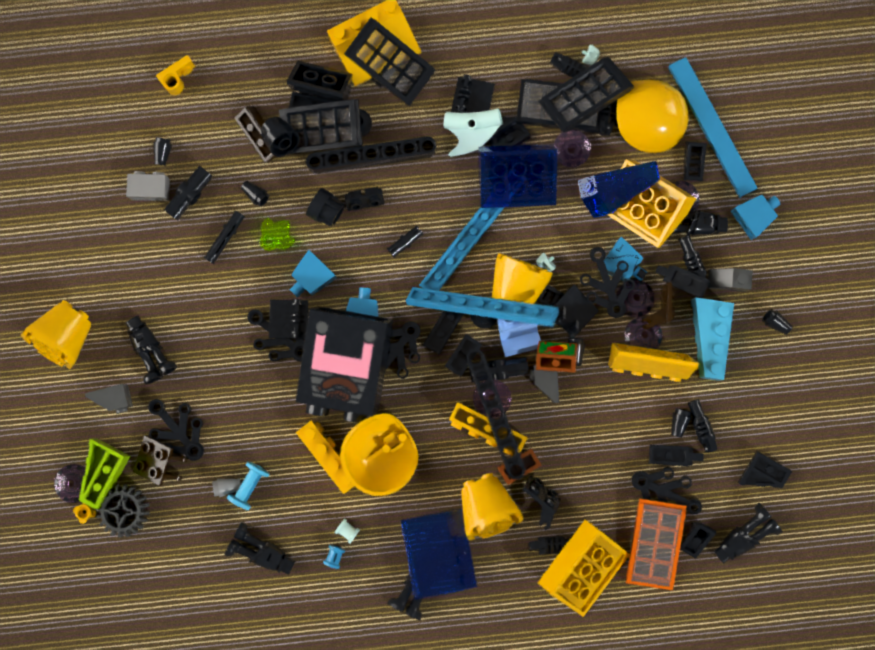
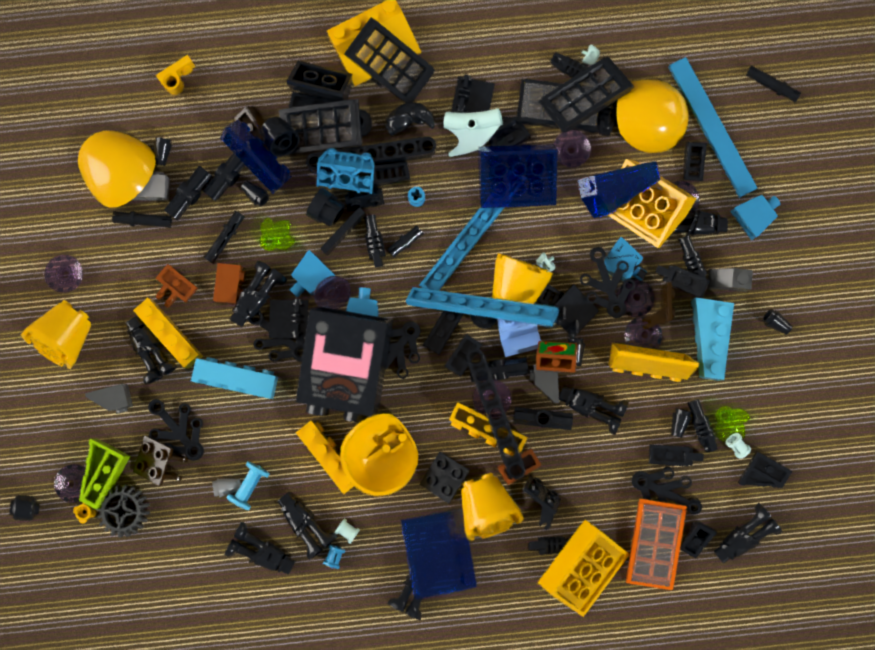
(24, 508): none -> black head
(57, 267): none -> dish
(115, 167): none -> yellow piece
(141, 219): none -> black pin
(168, 333): none -> yellow brick
(176, 283): none -> dark orange hinge
(225, 177): none -> black piece
(228, 283): none -> dark orange brick
(234, 378): none -> medium azure wedge
(251, 300): none -> black piece
(255, 156): none -> clear blue slope
(299, 518): none -> black piece
(337, 297): none -> clear purple dish
(343, 231): none -> black tile
(346, 164): none -> dark azure piece
(374, 241): none -> black hinge
(389, 180): none -> black slope
(406, 114): none -> black animal
(412, 192): none -> dark azure bush
(444, 477): none -> black hinge
(529, 417): none -> black piece
(585, 403): none -> black piece
(732, 424): none -> clear neon green plate
(739, 447): none -> light aqua bush
(770, 82): none -> black pin

